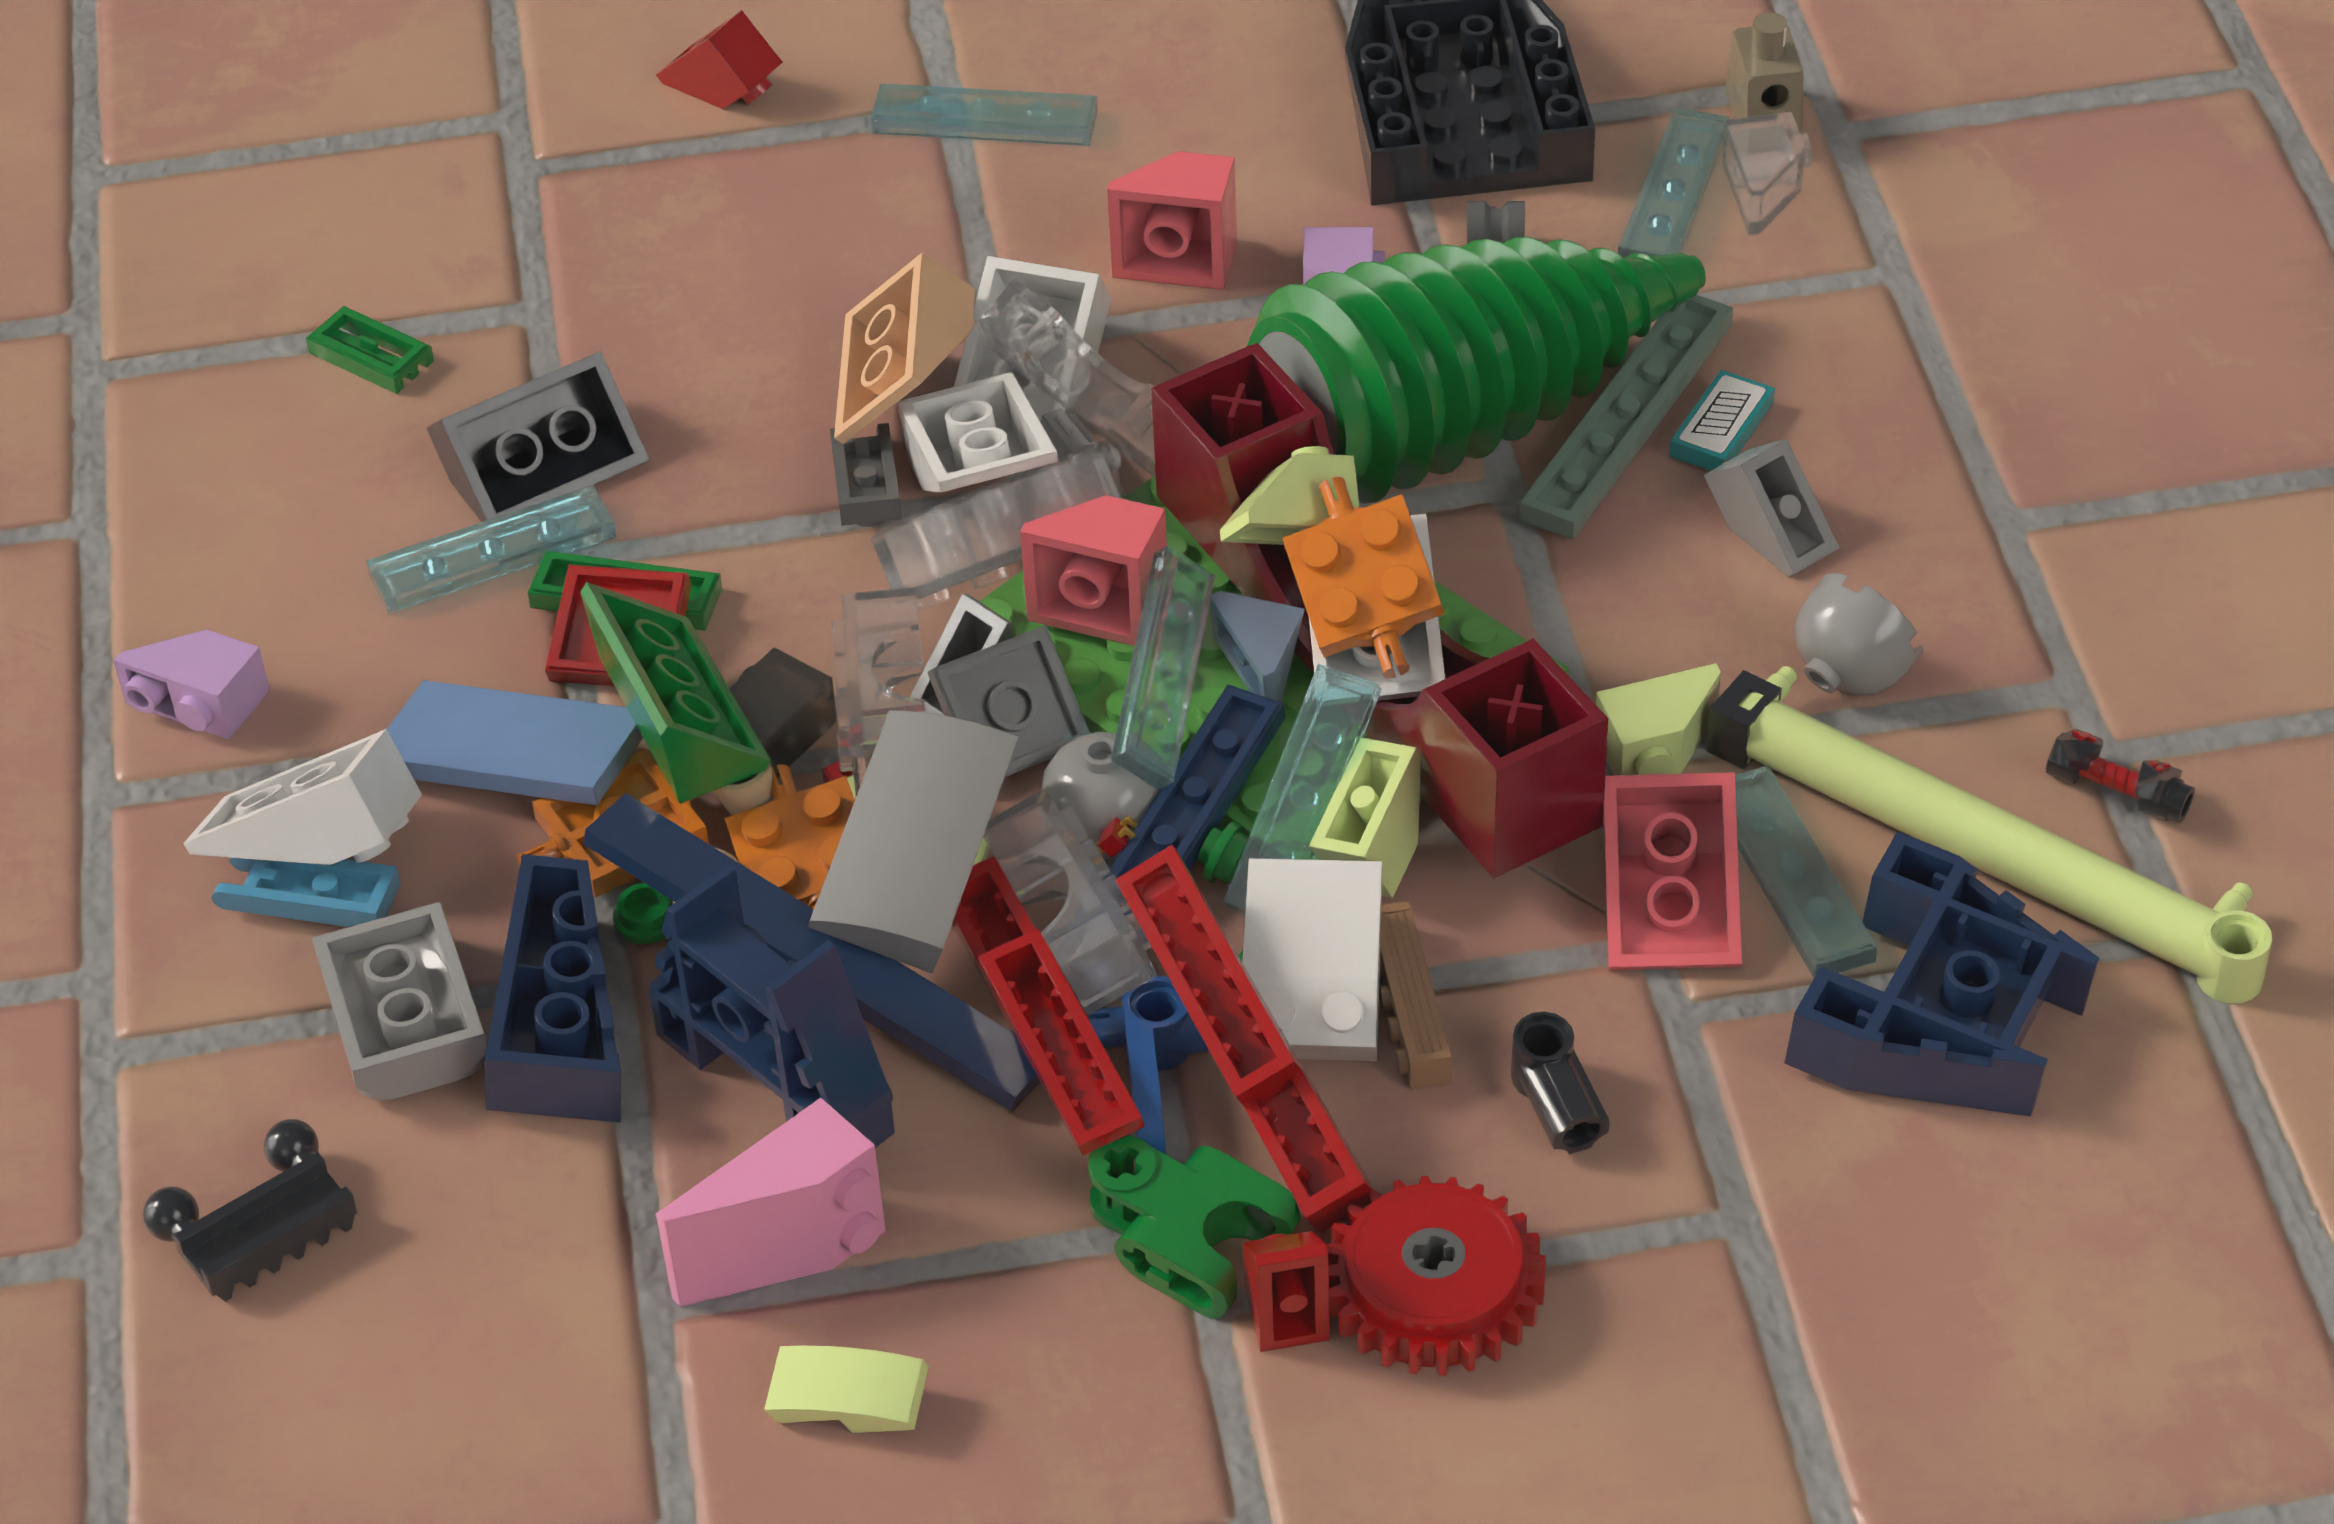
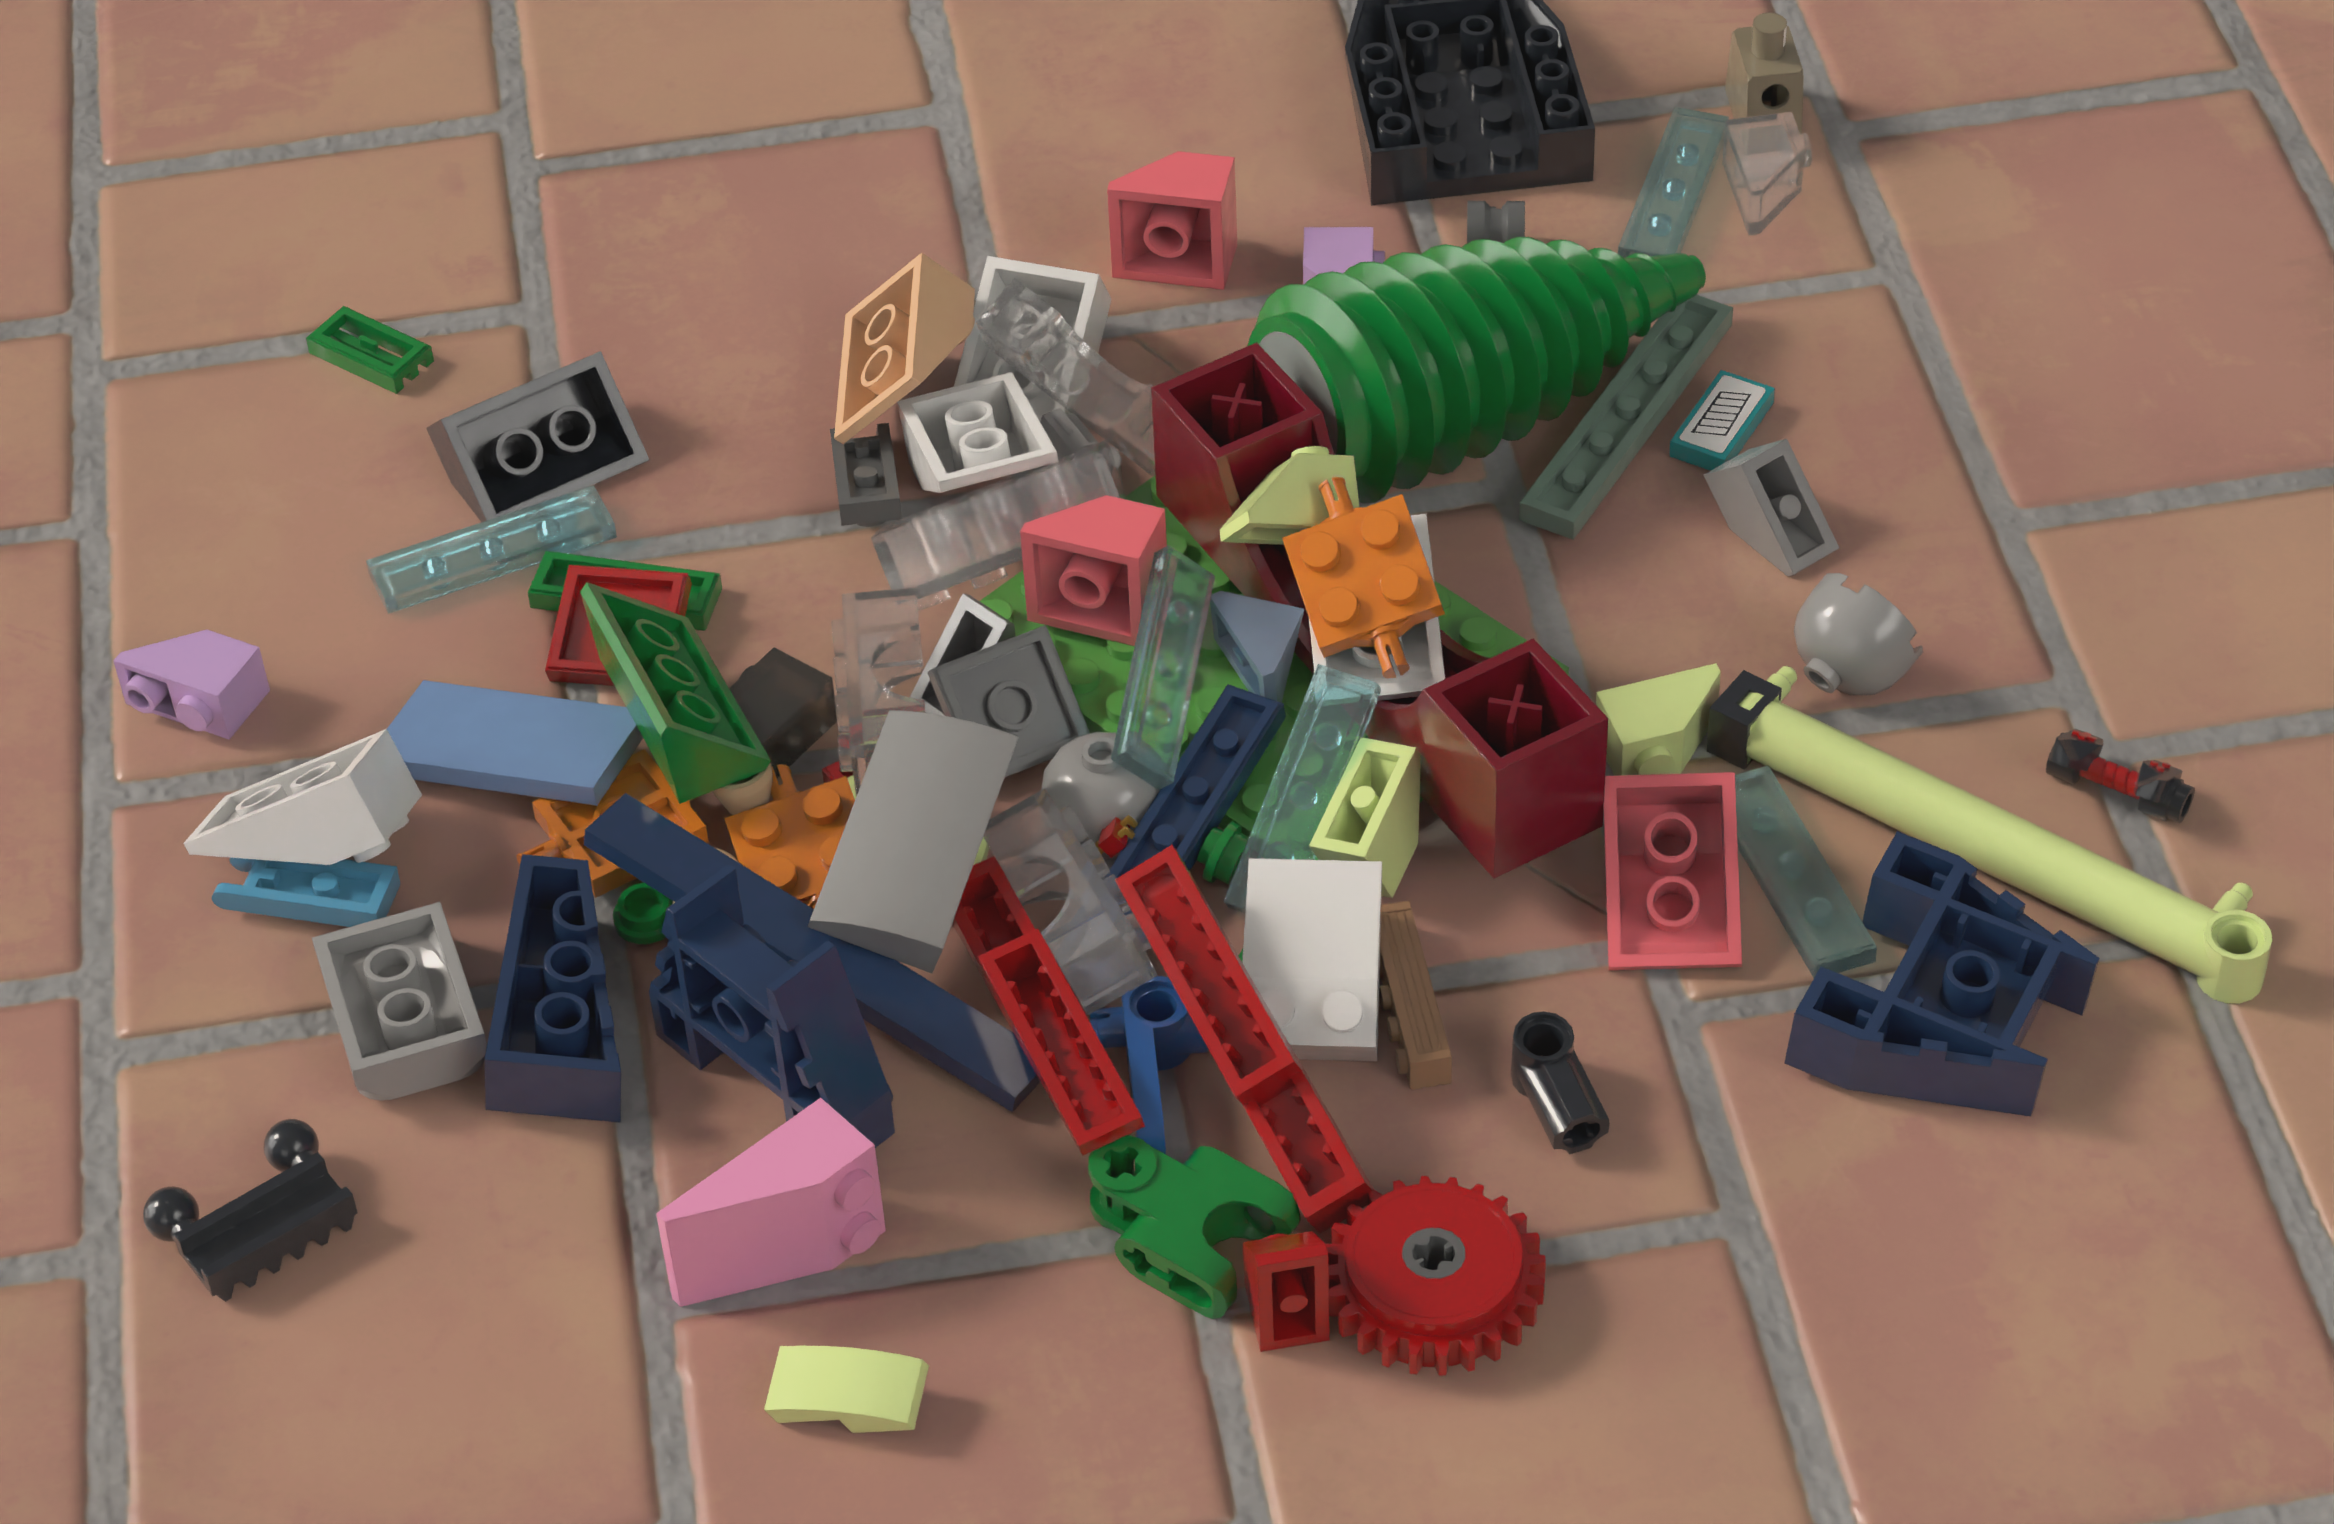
(724, 64): red slope -> none
(984, 114): clear light blue tile -> none

